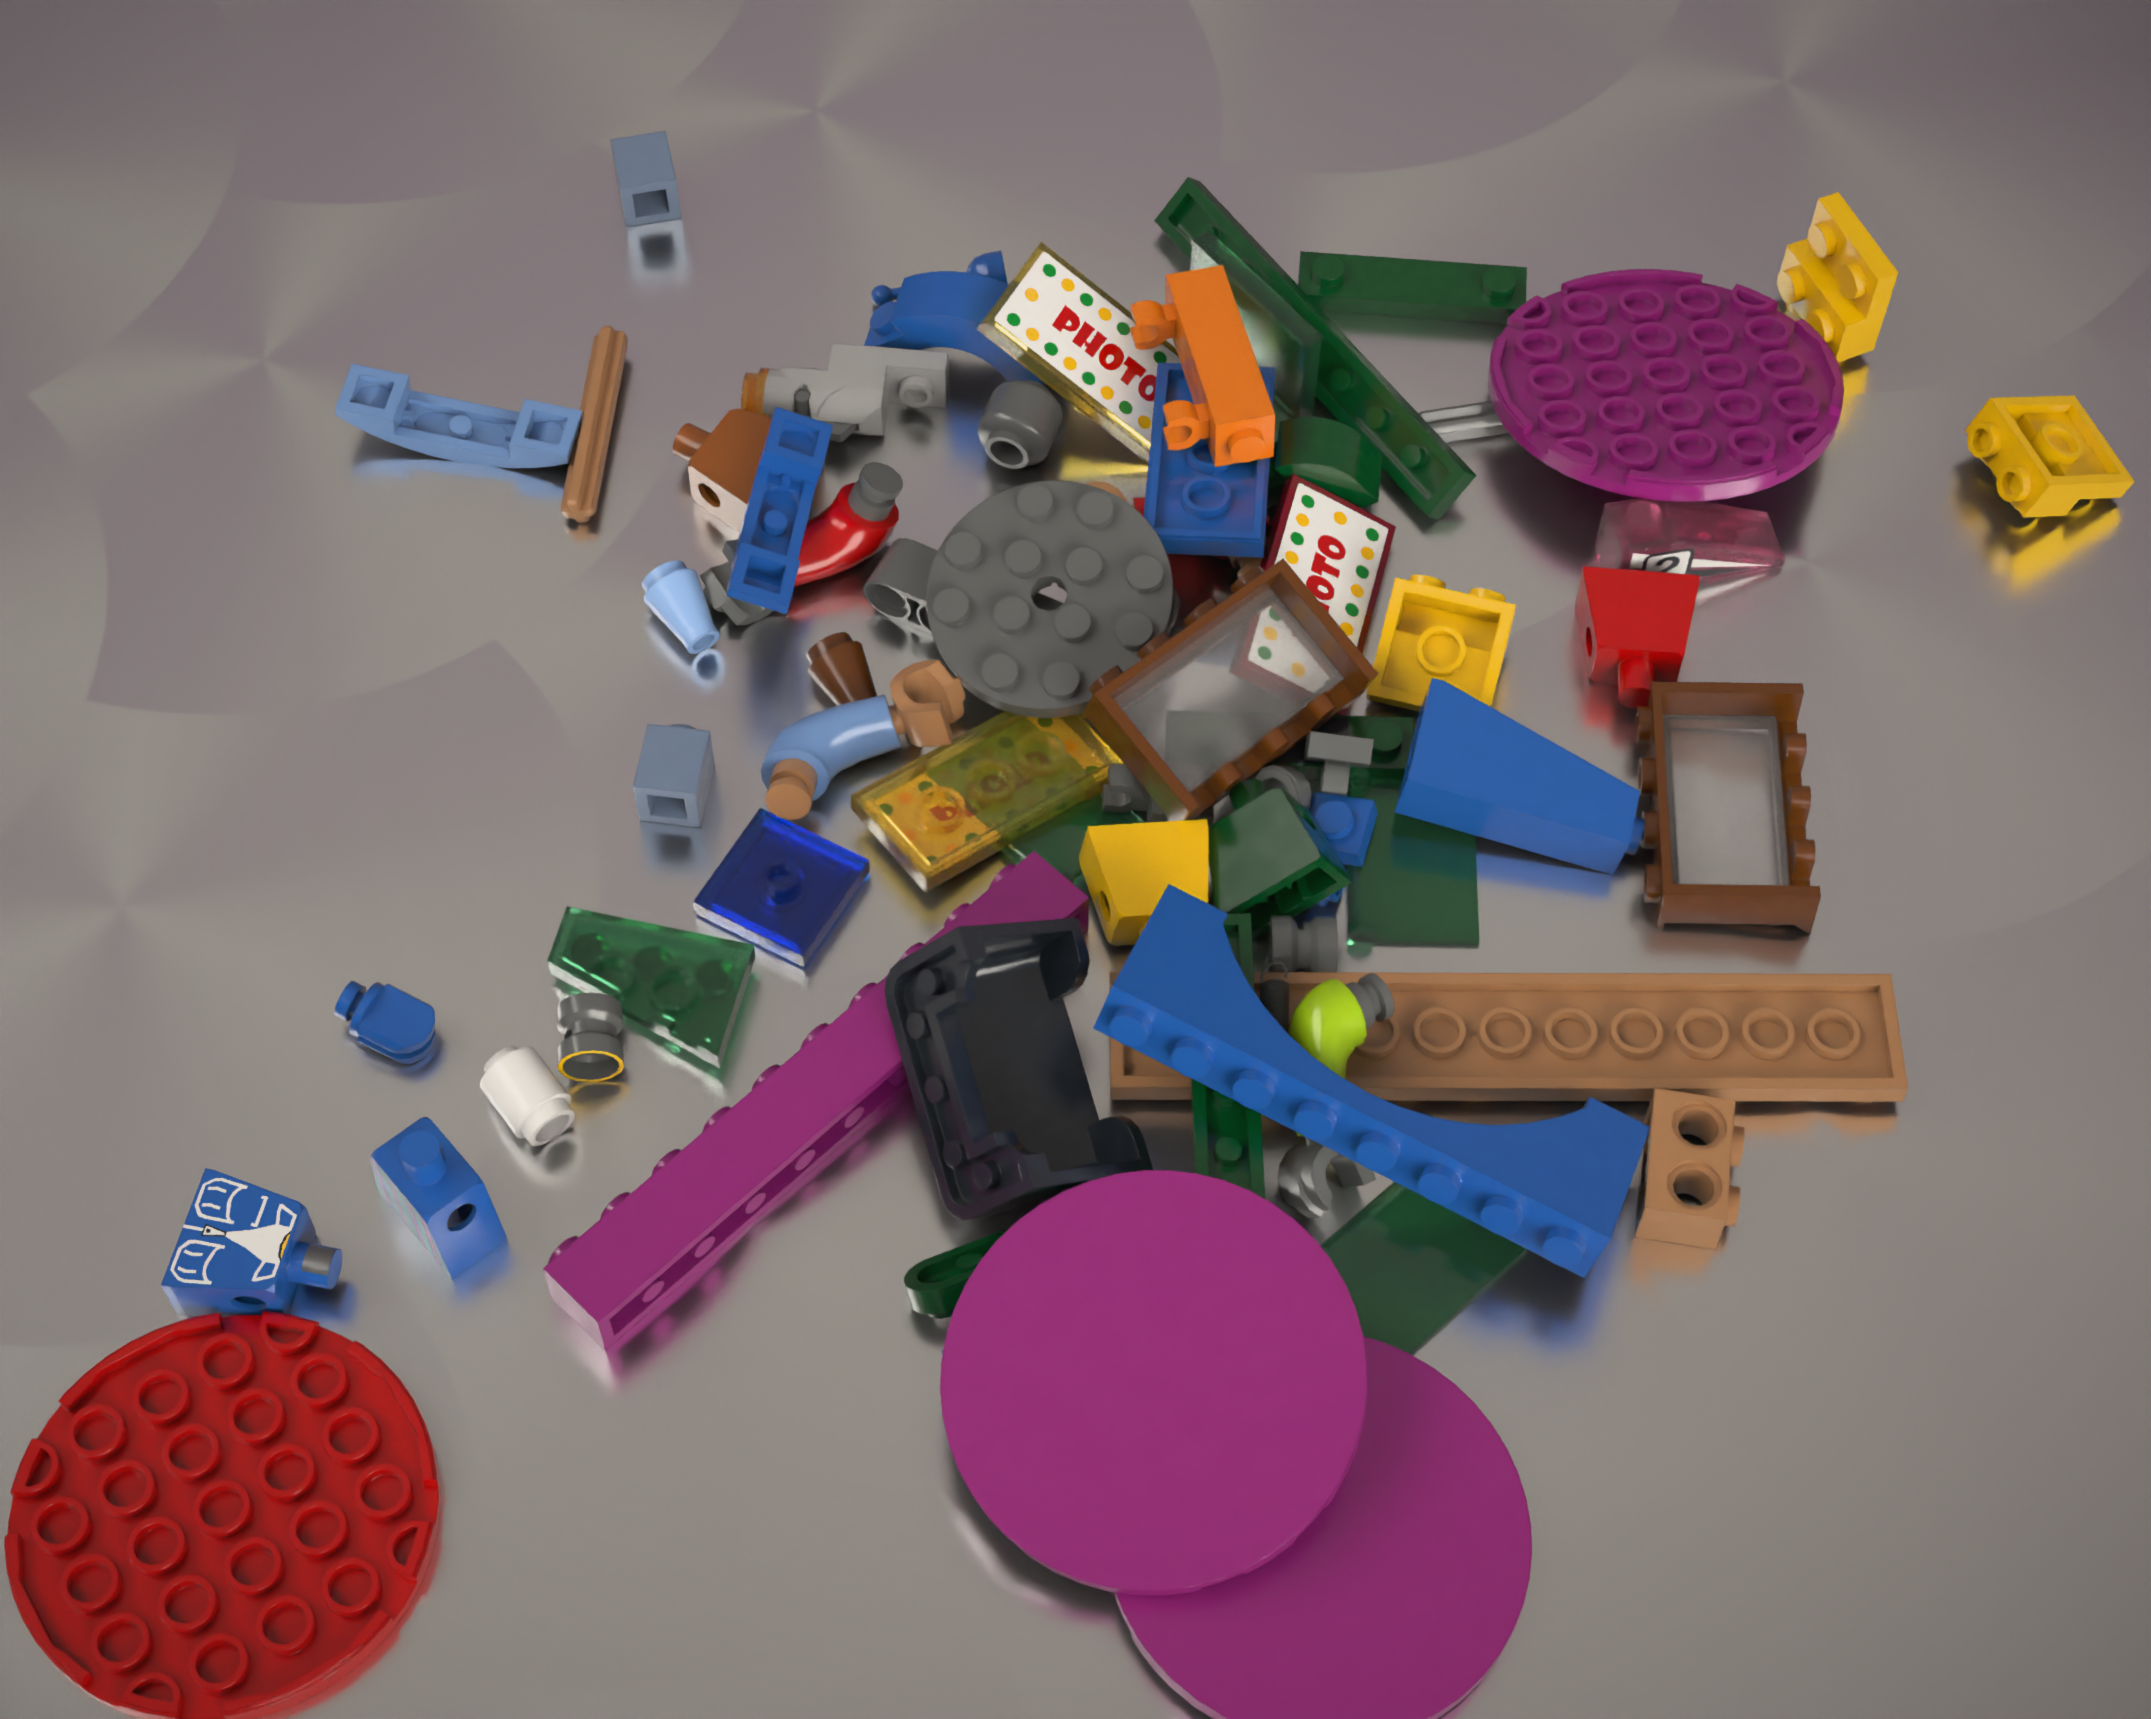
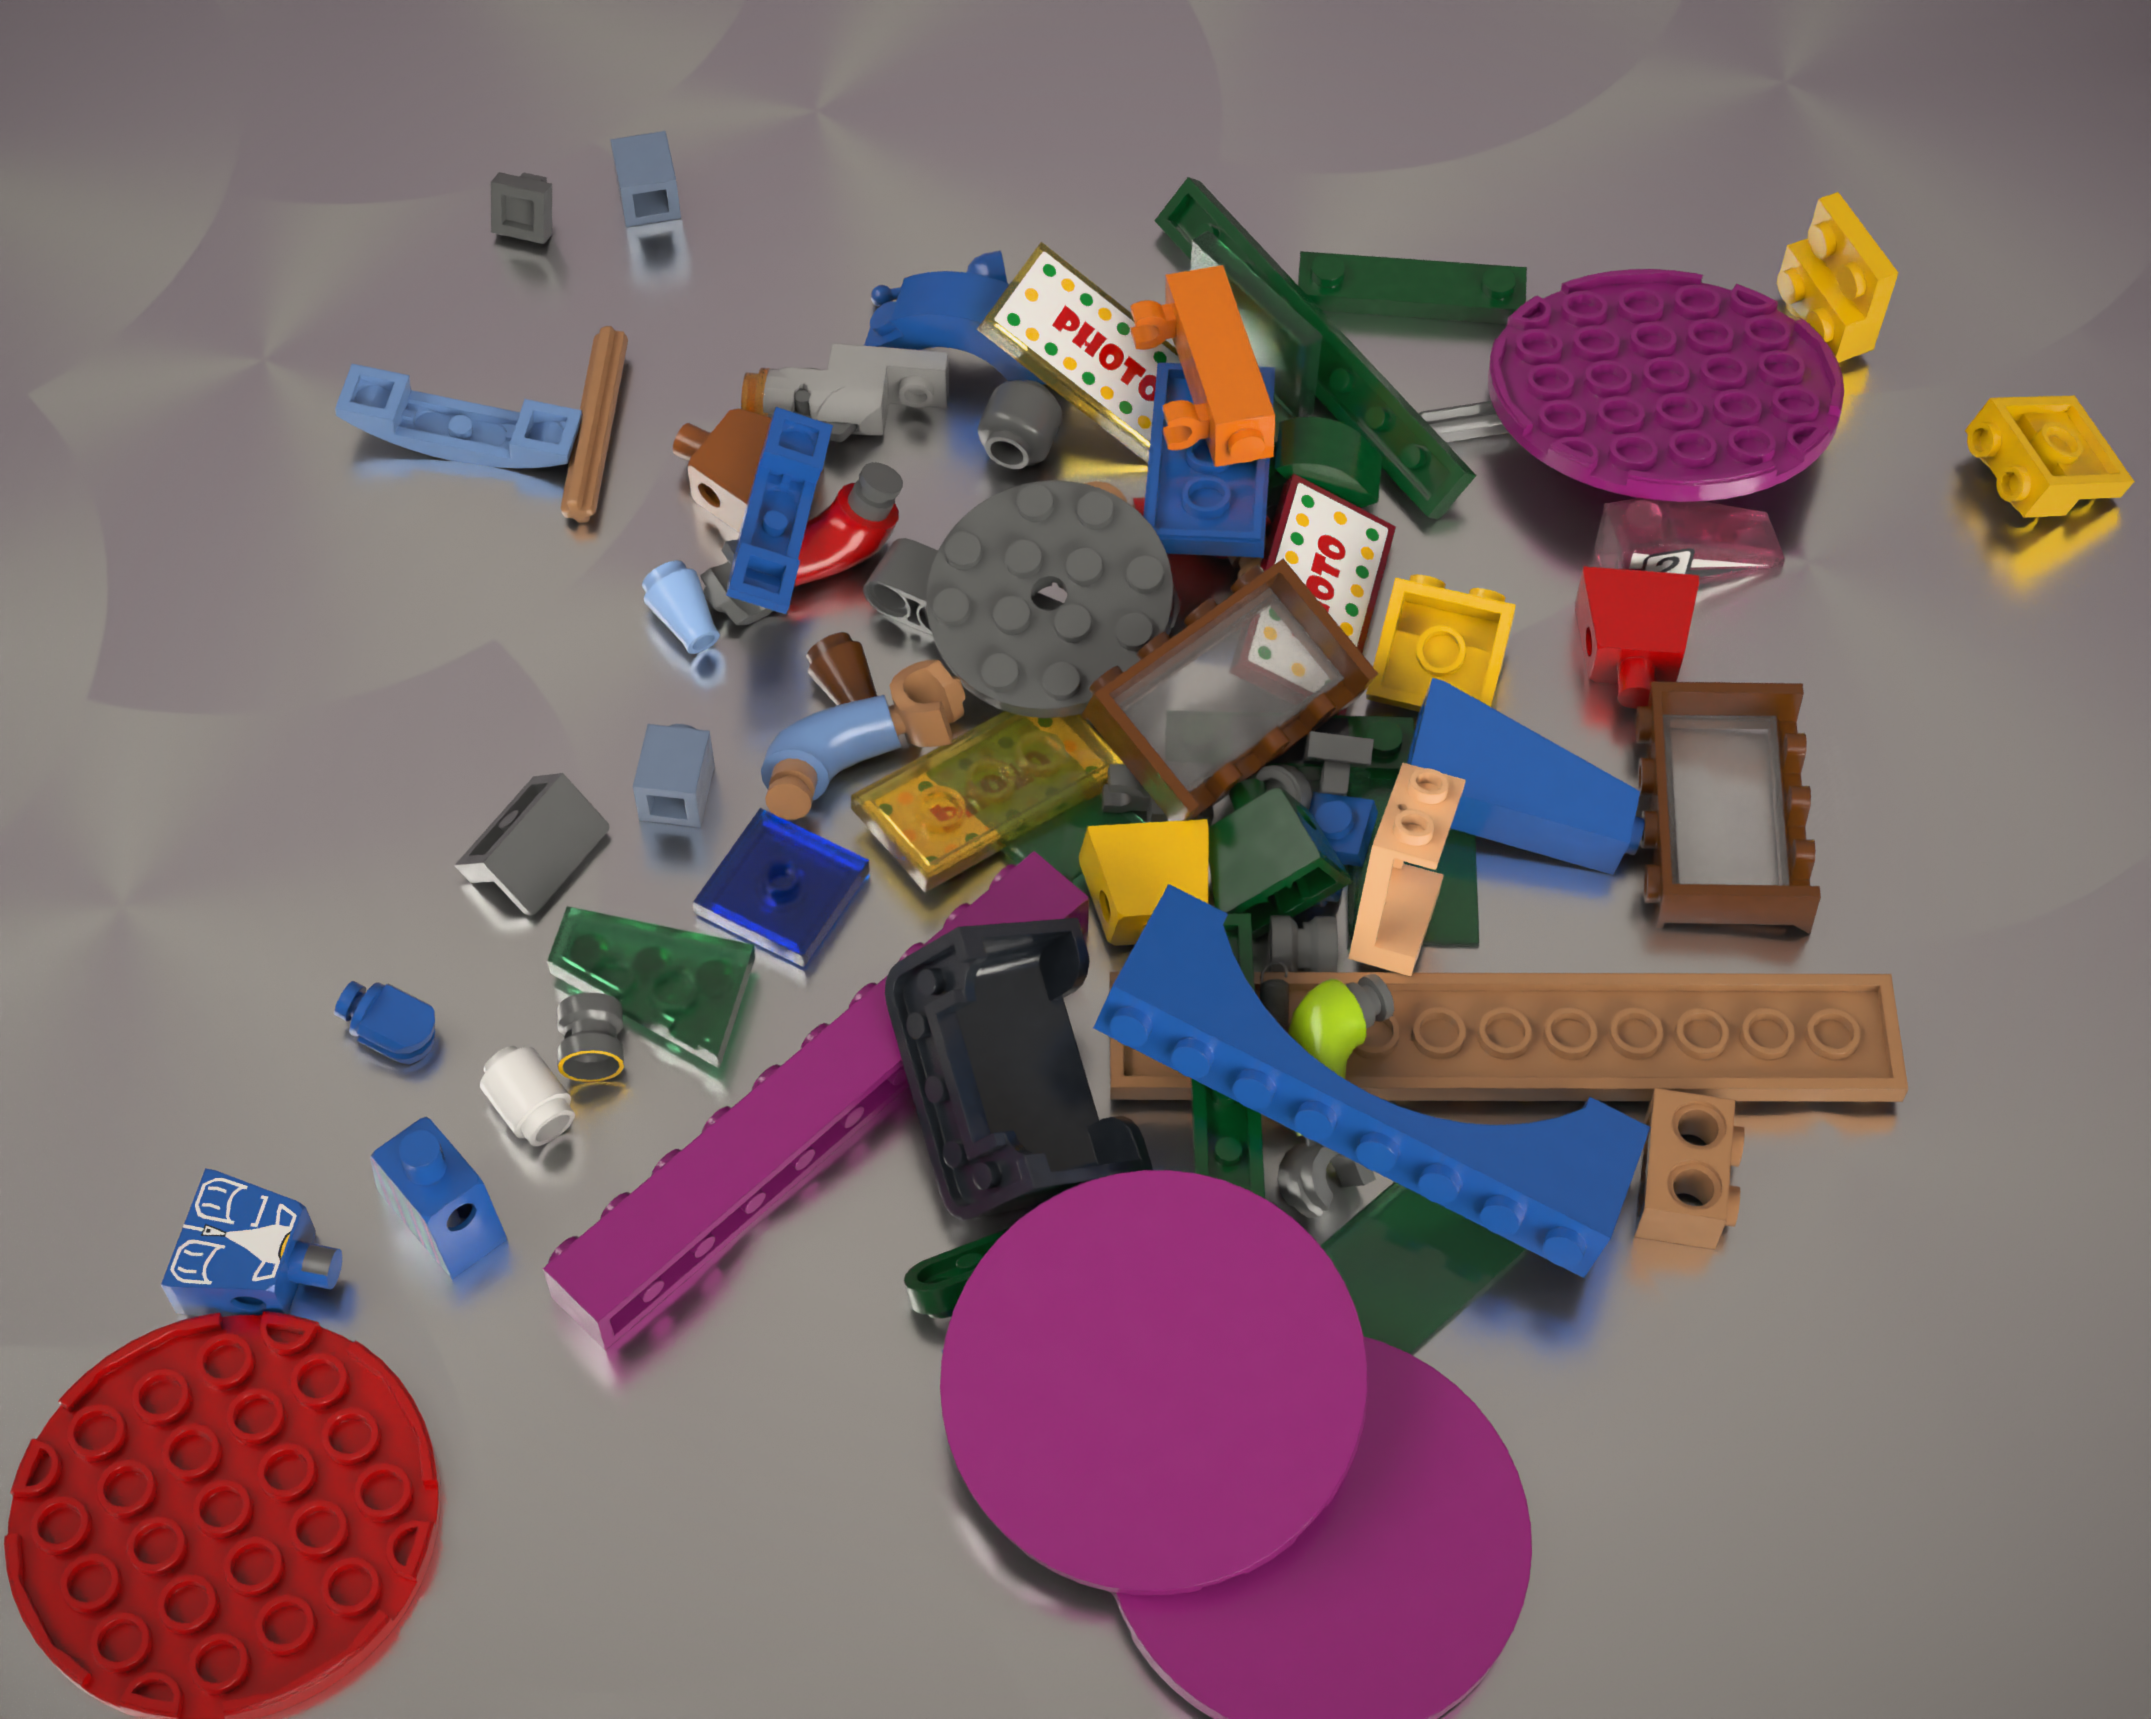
(521, 206): none -> dark grey tile
(535, 842): none -> dark grey panel
(1395, 895): none -> light nougat panel

